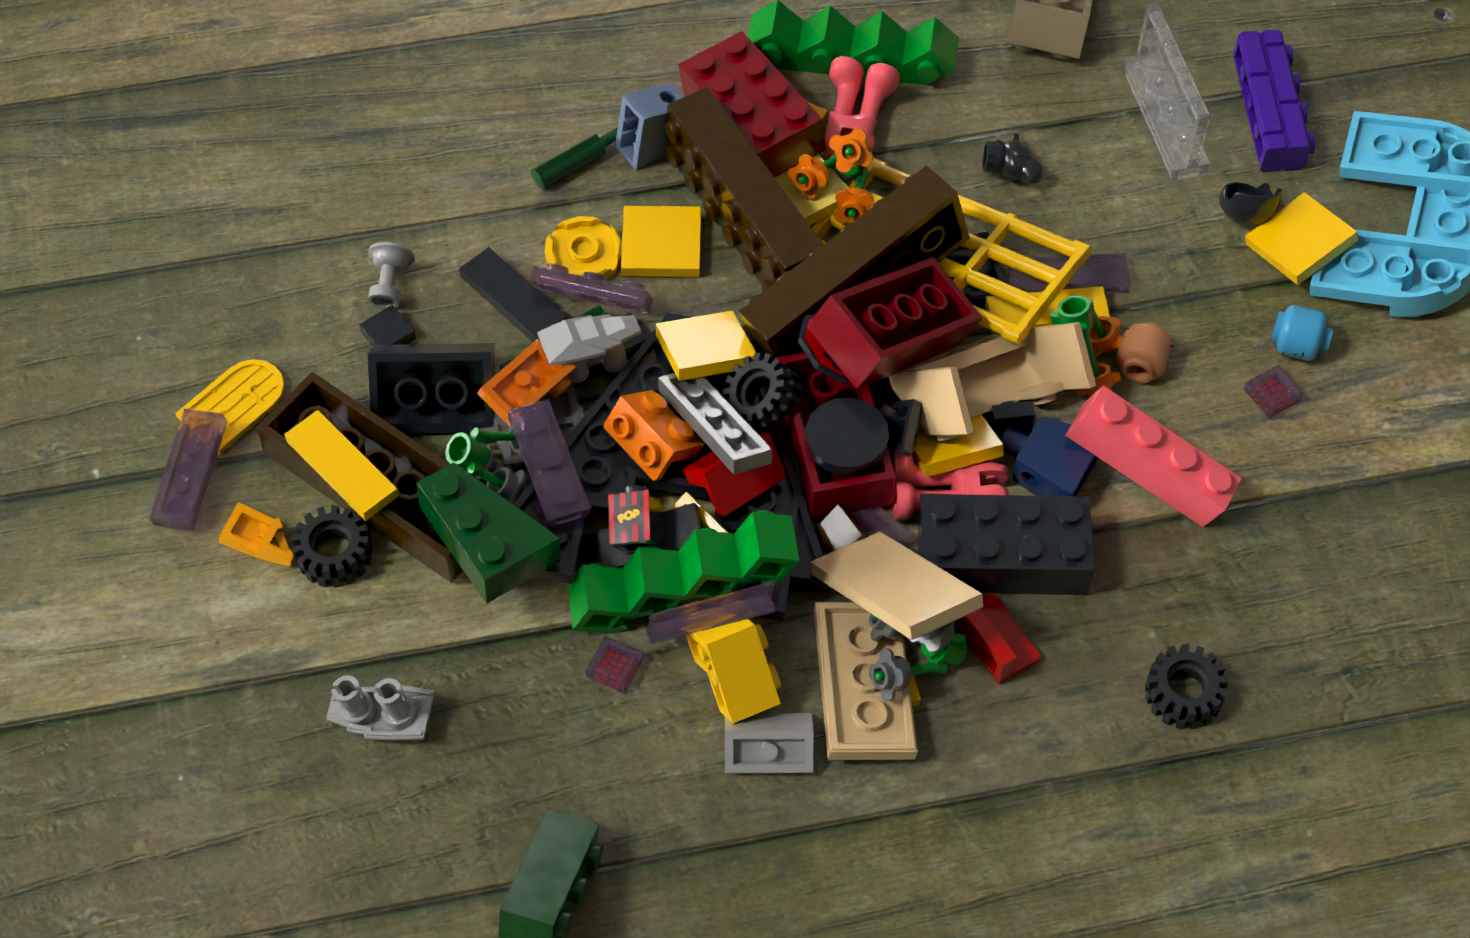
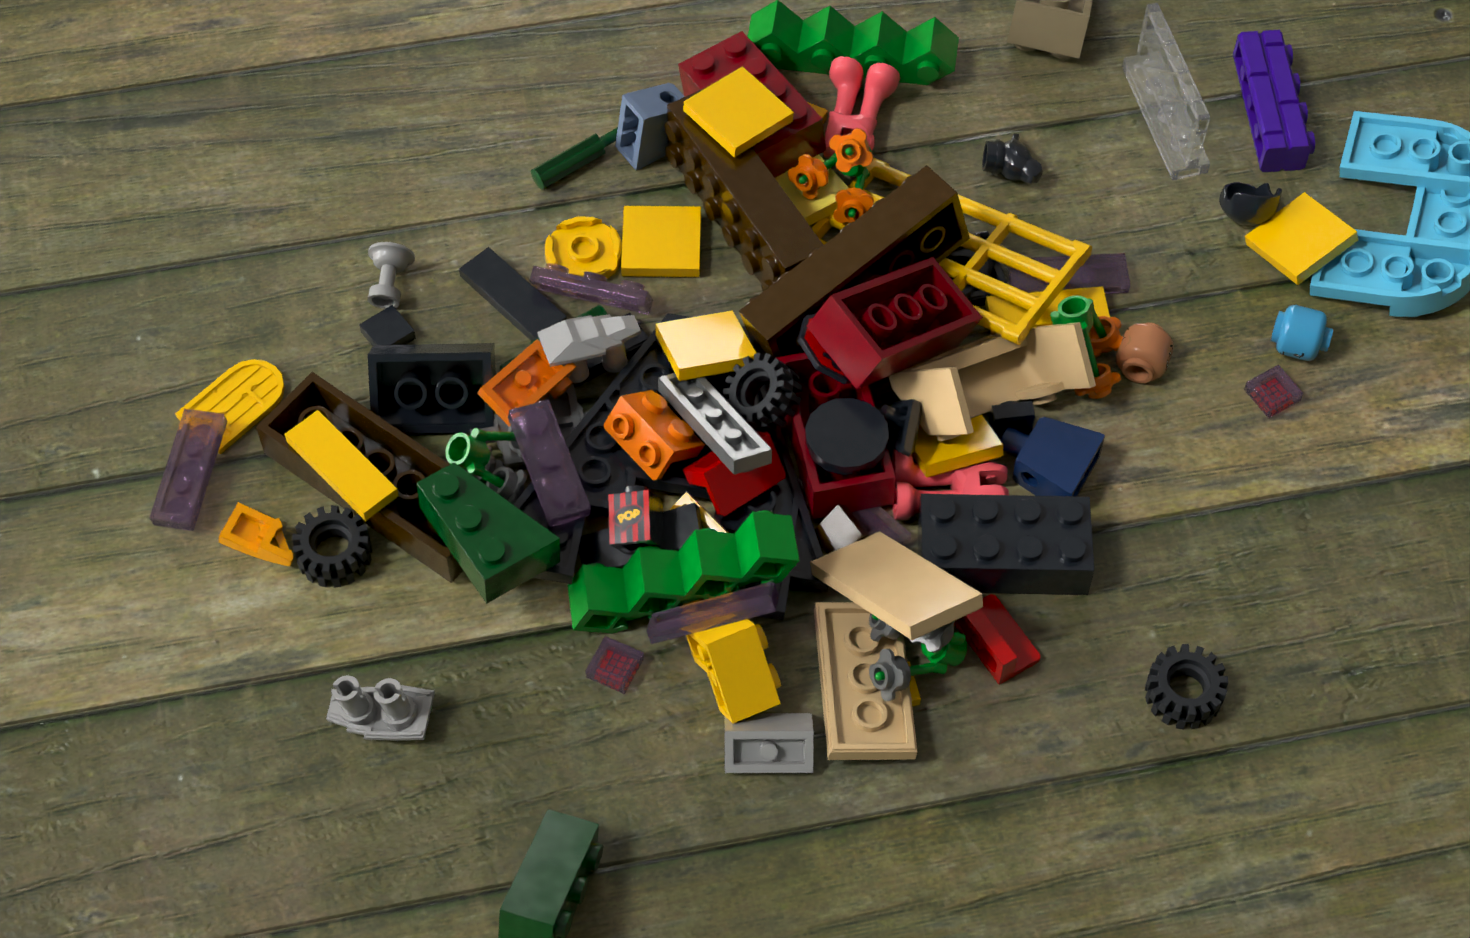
(738, 111): none -> yellow tile
(1153, 456): coral brick -> none

